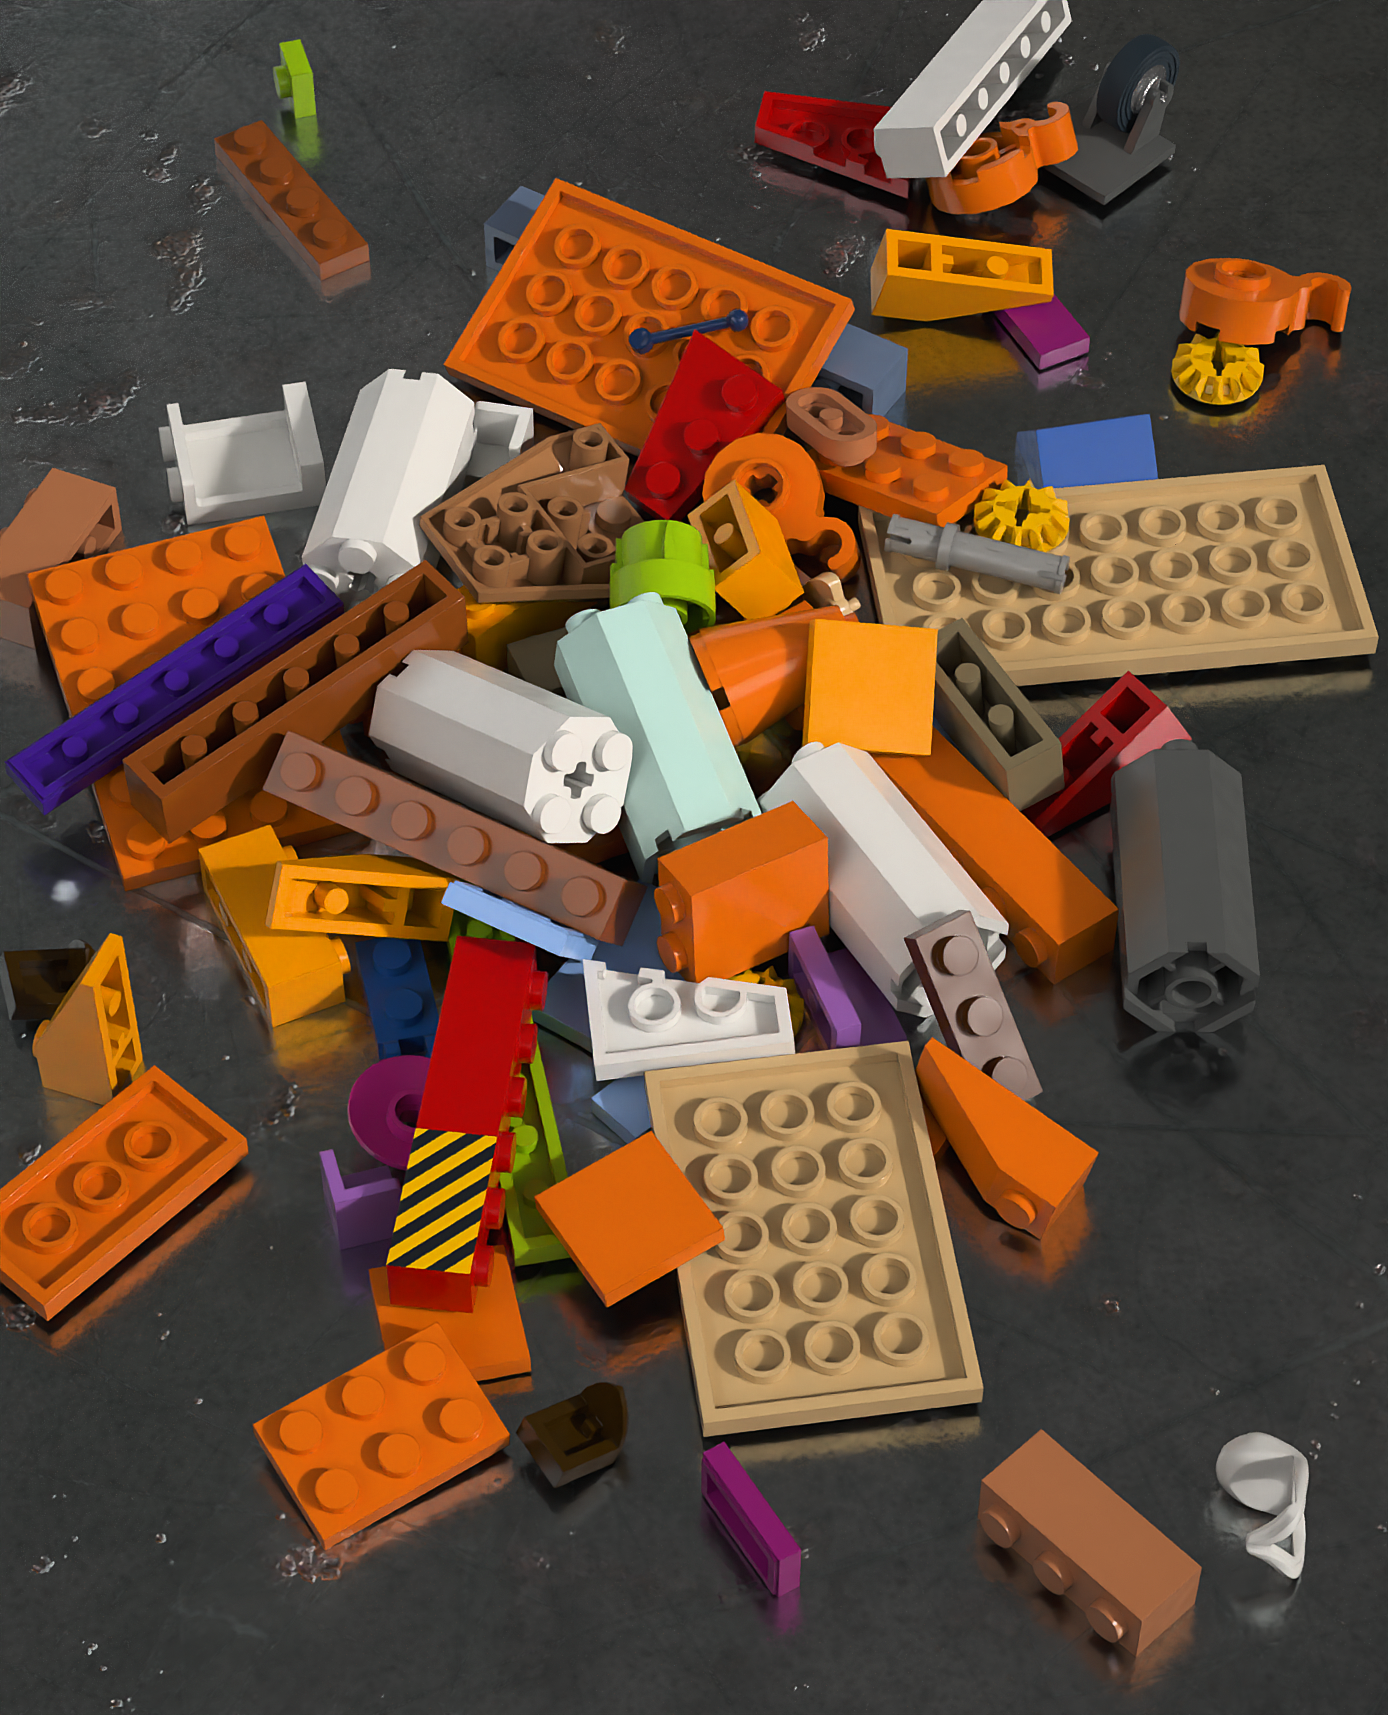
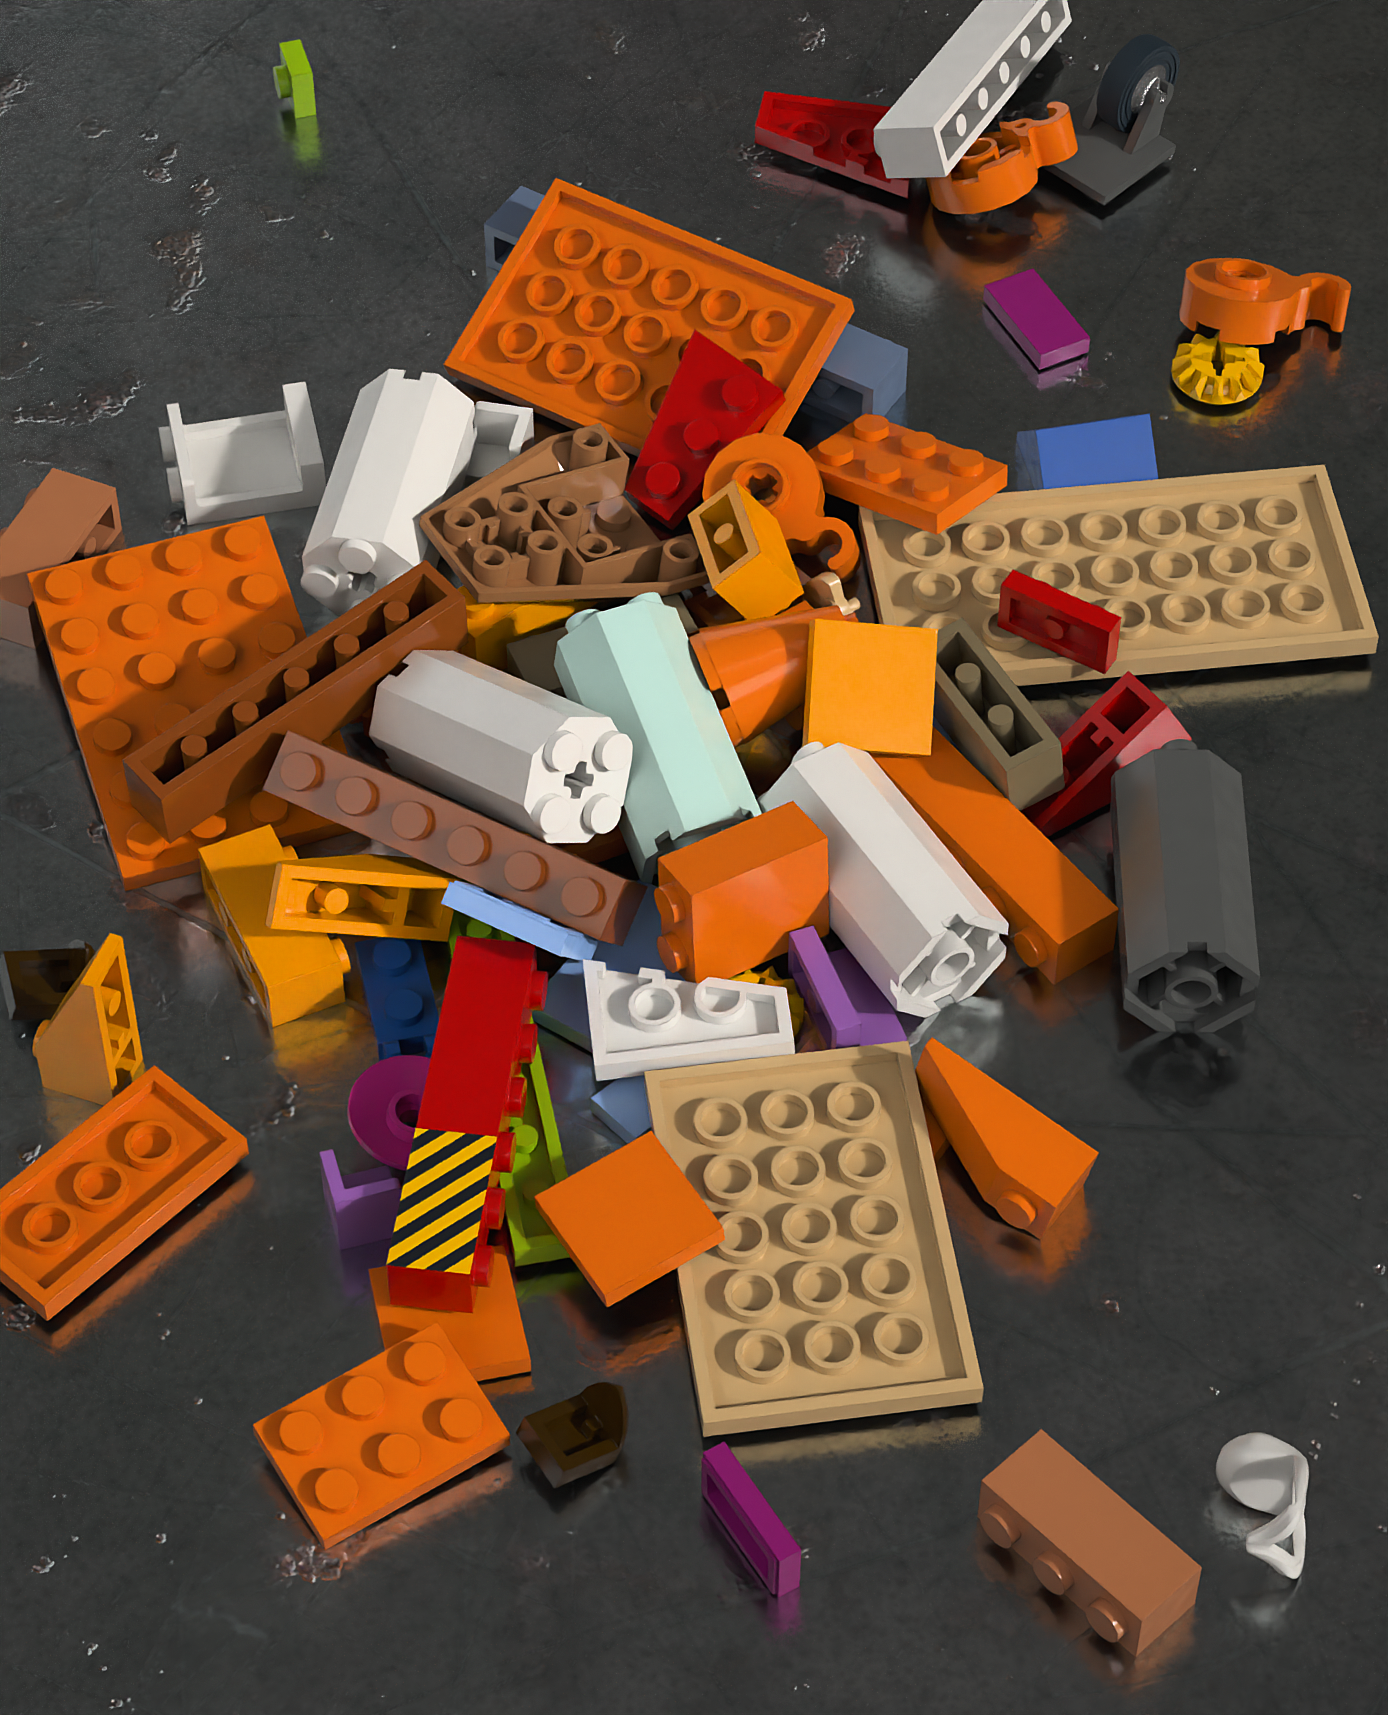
(172, 689): dark purple tile -> none
(291, 200): dark orange plate -> none
(643, 341): dark blue hinge -> none
(669, 561): lime piece -> none
(832, 425): nougat plate -> none
(955, 277): light orange slope -> none
(971, 1001): plate -> none
(976, 553): light grey pin -> none
(1044, 526): yellow gear -> none
(1059, 621): none -> red plate

